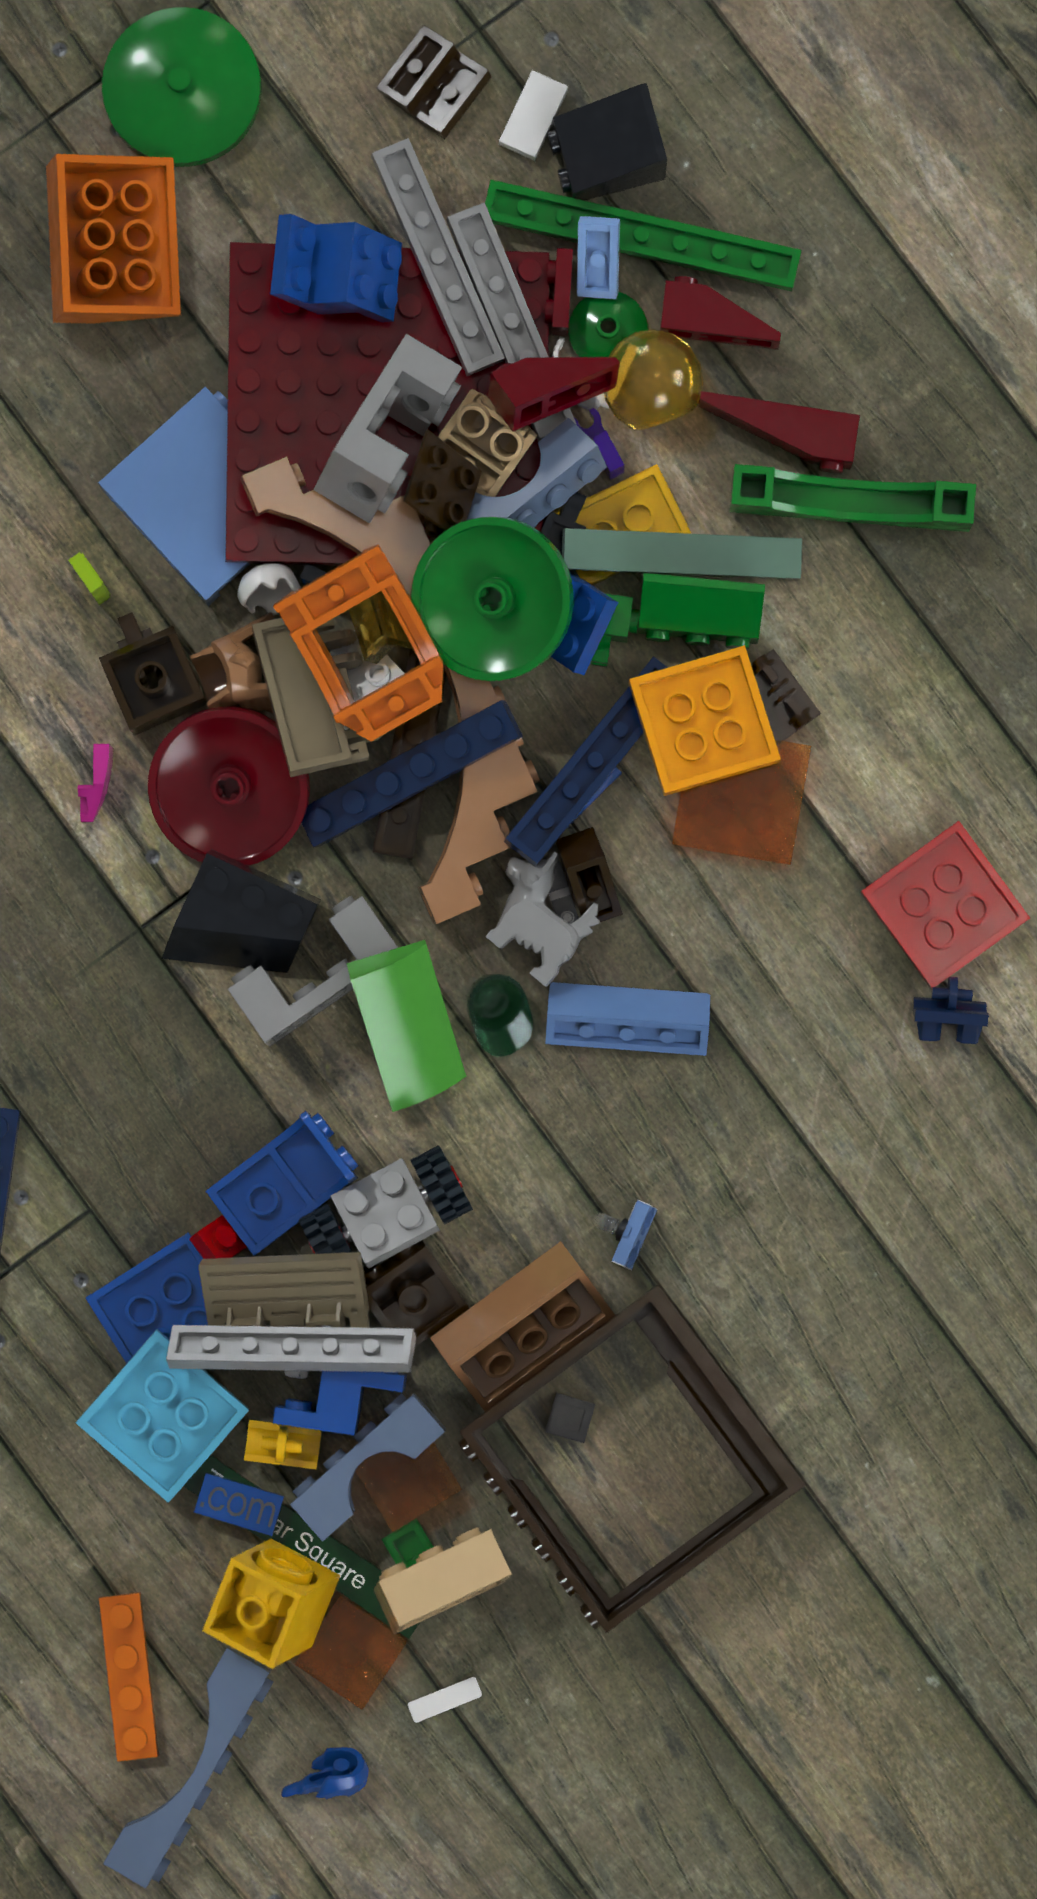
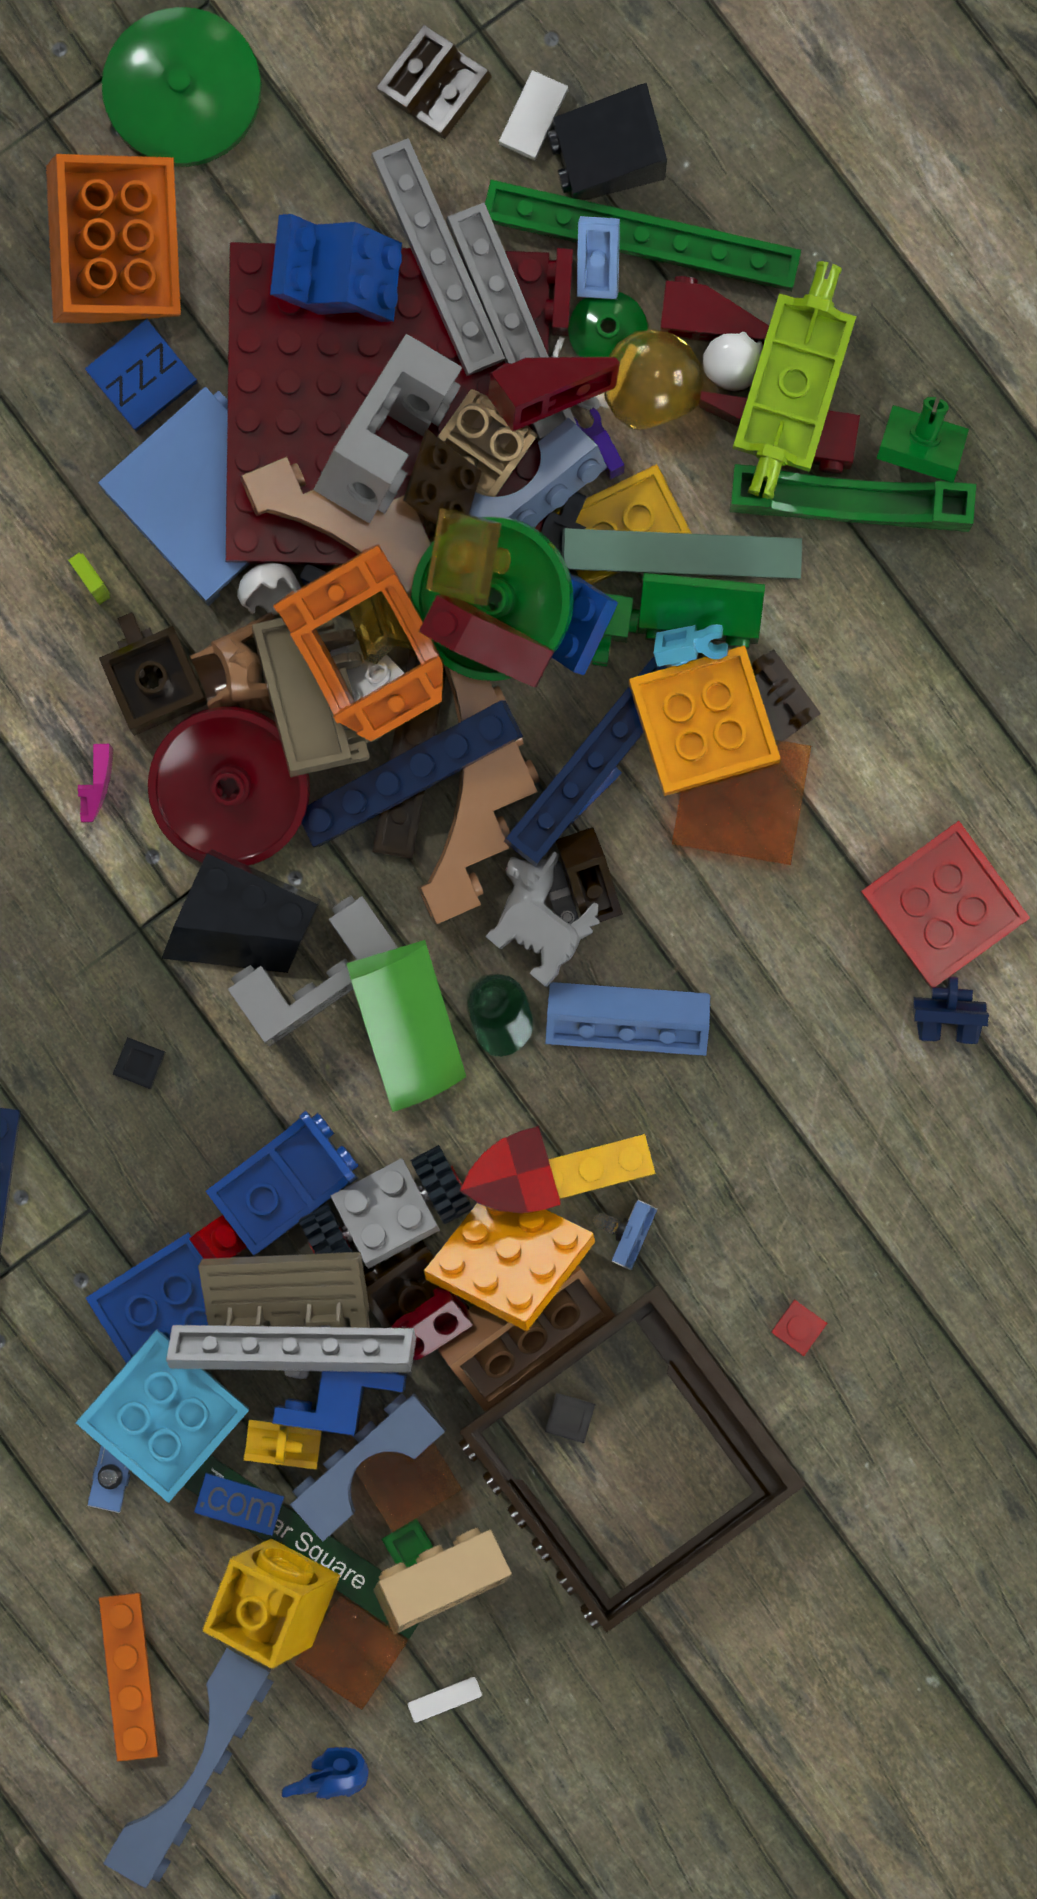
(109, 1483): none -> medium blue piece
(139, 1063): none -> black tile
(141, 375): none -> blue tile
(436, 1321): none -> dark red leg
(466, 556): none -> clear yellow tile
(485, 639): none -> dark red slope
(510, 1261): none -> light orange plate
(513, 1175): none -> shield
(602, 1166): none -> yellow arch
(683, 644): none -> medium azure plate
(732, 361): none -> white hair
(794, 381): none -> lime plate
(798, 1327): none -> red plate
(924, 441): none -> green tile

